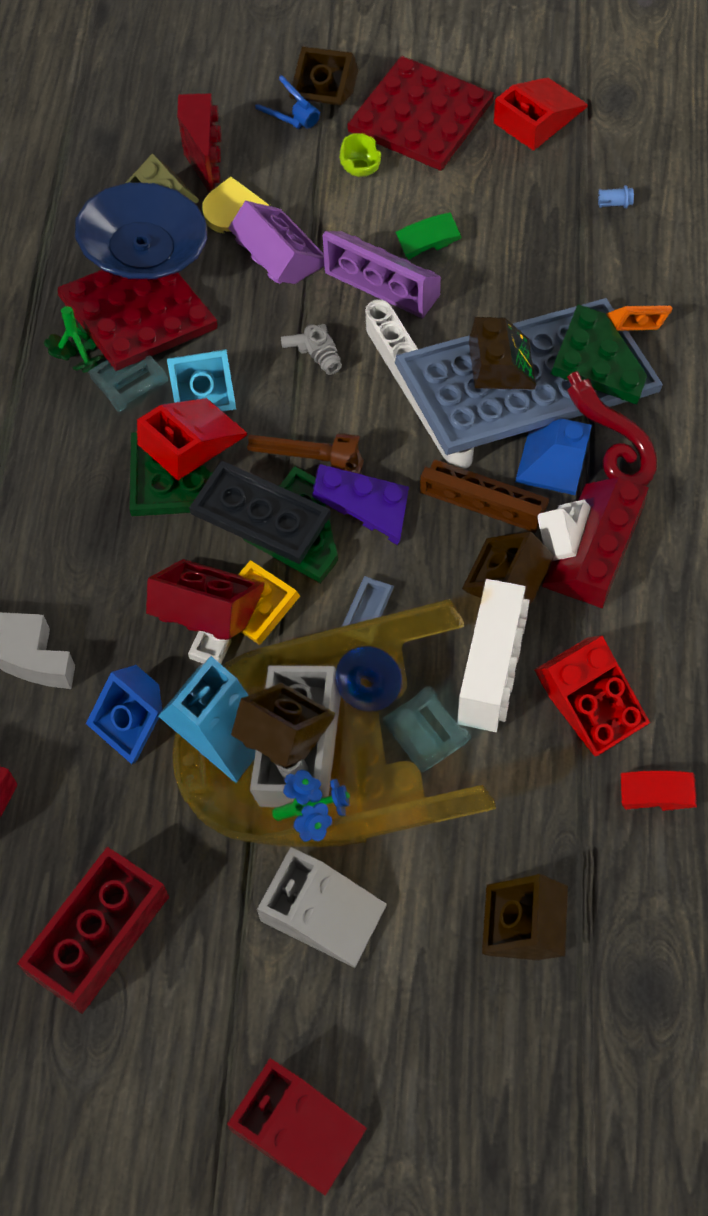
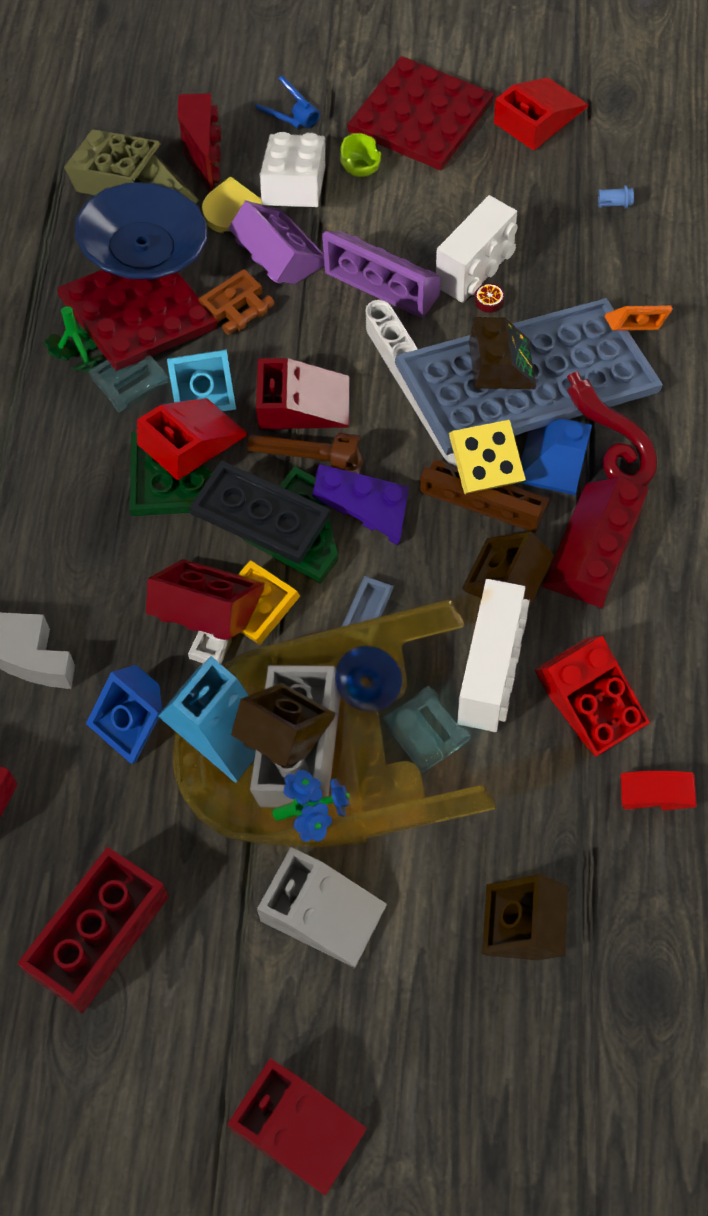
(108, 161): none -> olive slope
(232, 295): none -> dark orange plate
(293, 170): none -> white brick
(300, 396): none -> dark red slope
(318, 344): light grey piece -> none
(325, 75): dark brown slope -> none
(428, 233): green slope -> none
(476, 248): none -> white brick
(487, 456): none -> light yellow tile
(489, 297): none -> dark red tile
(564, 528): white slope -> none
(599, 355): dark green plate -> none

